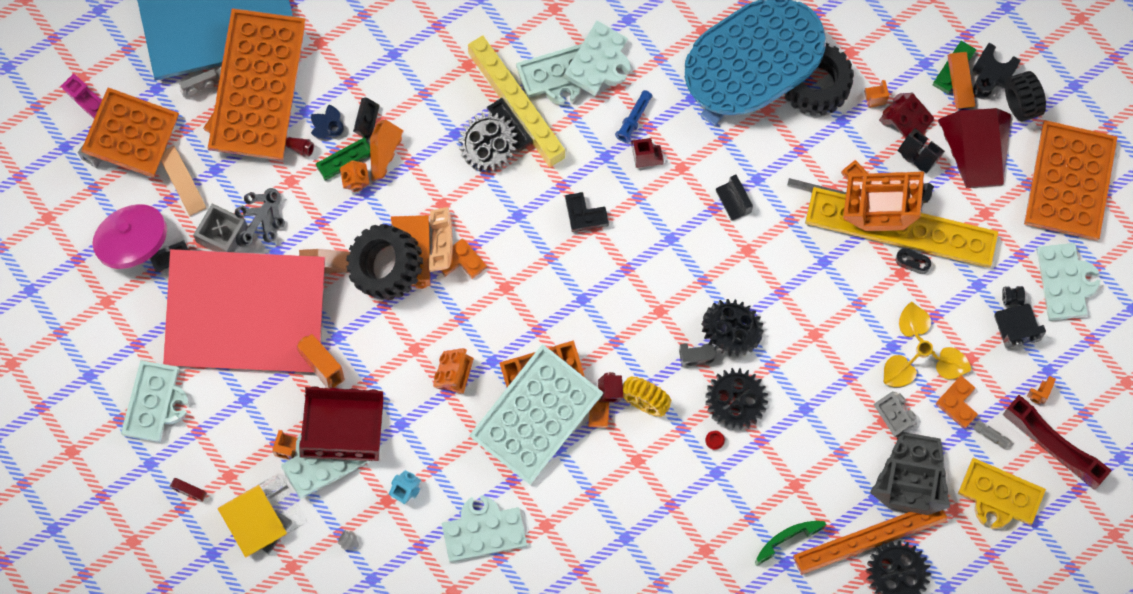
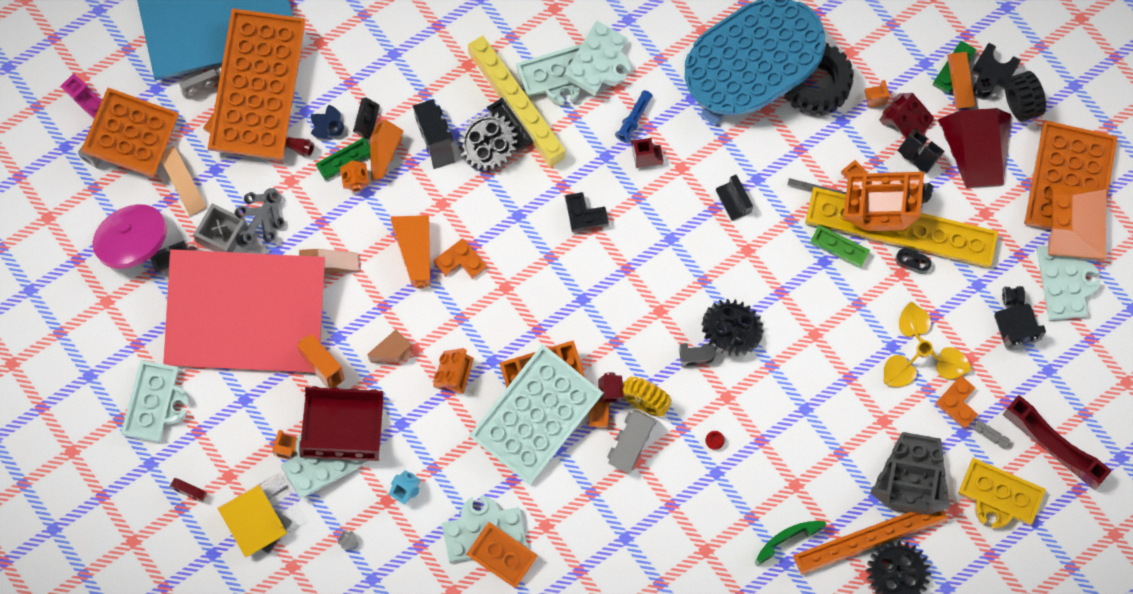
(363, 256): black tyre -> none
(391, 349): none -> nougat slope
(434, 133): none -> black wedge
(441, 239): light nougat slope -> none
(501, 554): none -> orange plate
(631, 440): none -> light grey wedge
(747, 411): black gear -> none
(839, 246): none -> bright green plate
(895, 413): light grey bracket -> none
(1041, 395): orange bracket -> none
(1077, 222): none -> orange slope

